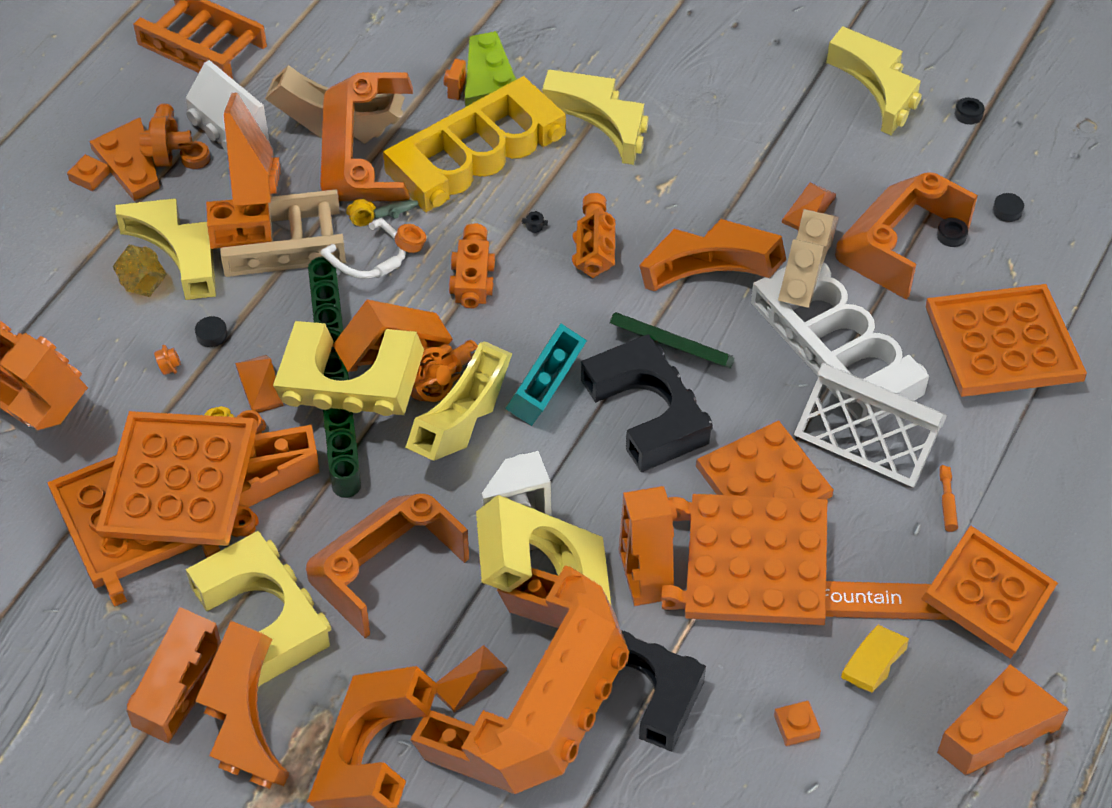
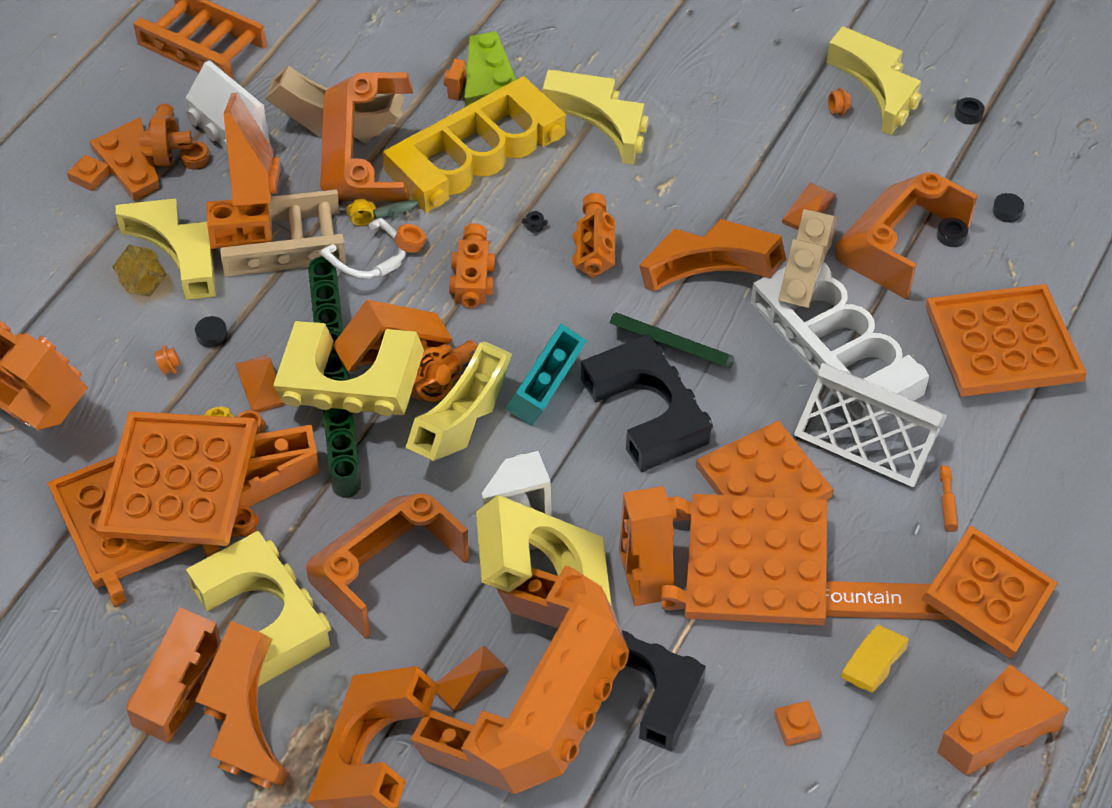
(839, 102): none -> orange plate

